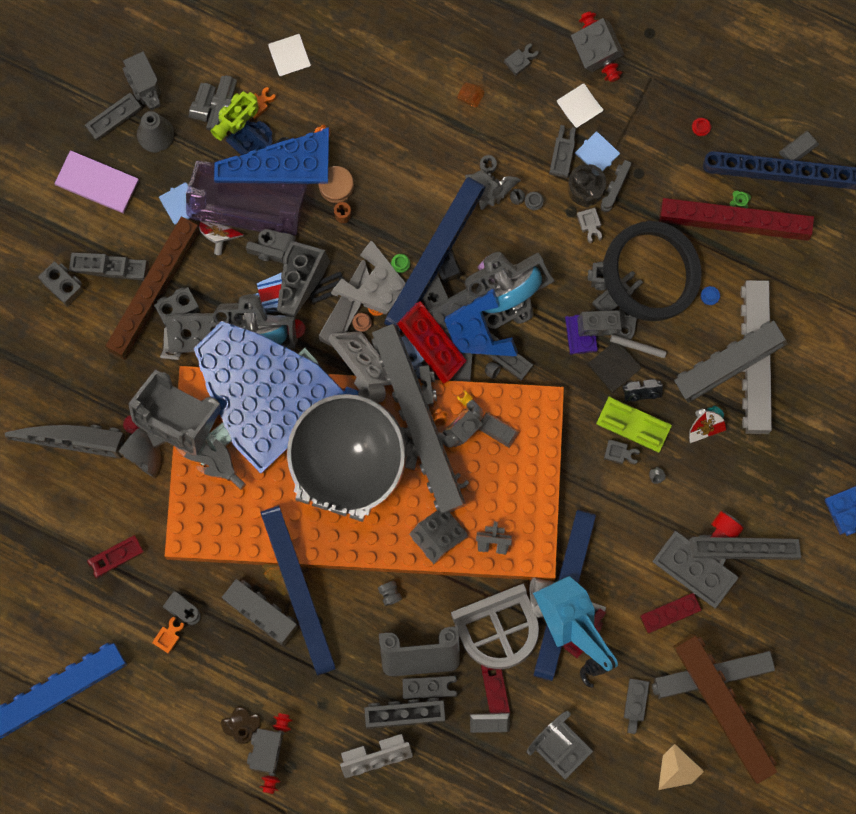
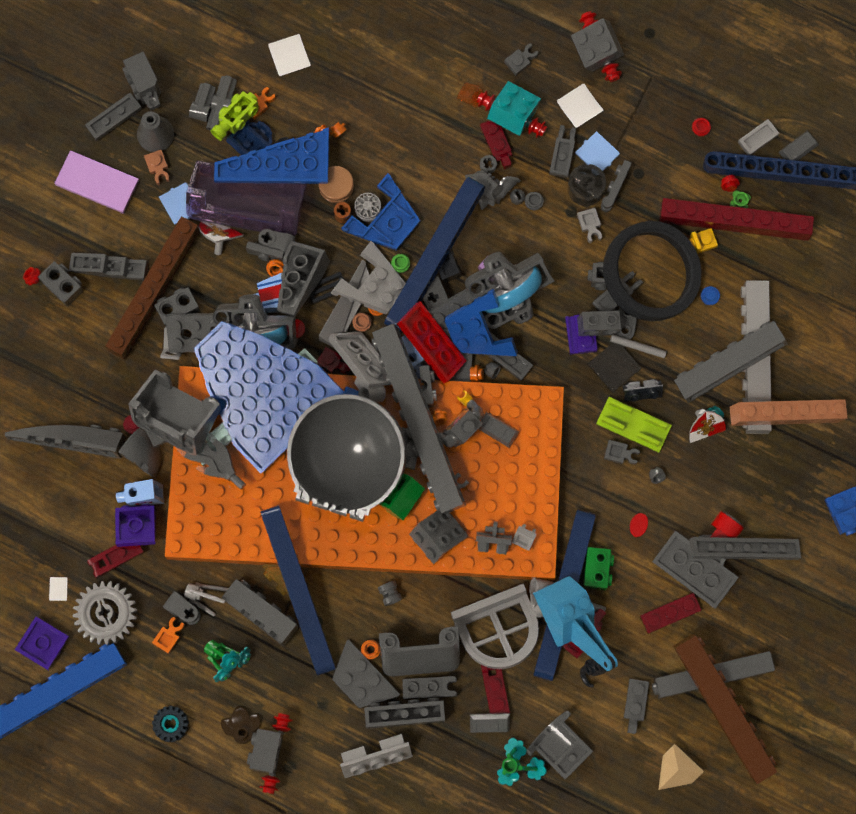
(31, 276): none -> red plate
(42, 643): none -> dark purple plate
(58, 589): none -> white sticker
(112, 630): none -> light grey gear
(135, 525): none -> dark purple plate
(141, 493): none -> light blue torso
(156, 164): none -> nougat plate
(170, 734): none -> black bush
(194, 593): none -> light grey plant
(229, 660): none -> plant
(272, 271): none -> orange plate
(331, 360): none -> dark red plate
(338, 129): none -> orange plate
(361, 679): none -> dark grey wing
(367, 207): none -> light grey wheel
(368, 643): none -> orange plate
(392, 224): none -> blue wing
(403, 497): none -> green brick
(476, 373): none -> orange plate
(497, 143): none -> dark red hinge
(511, 765): none -> teal plant
(513, 109): none -> teal brick
(524, 537): none -> light grey tile
(597, 568): none -> green brick
(638, 525): none -> red sticker
(703, 240): none -> yellow bracket
(729, 183): none -> red plate
(758, 137): none -> light grey tile
(788, 412): none -> nougat brick

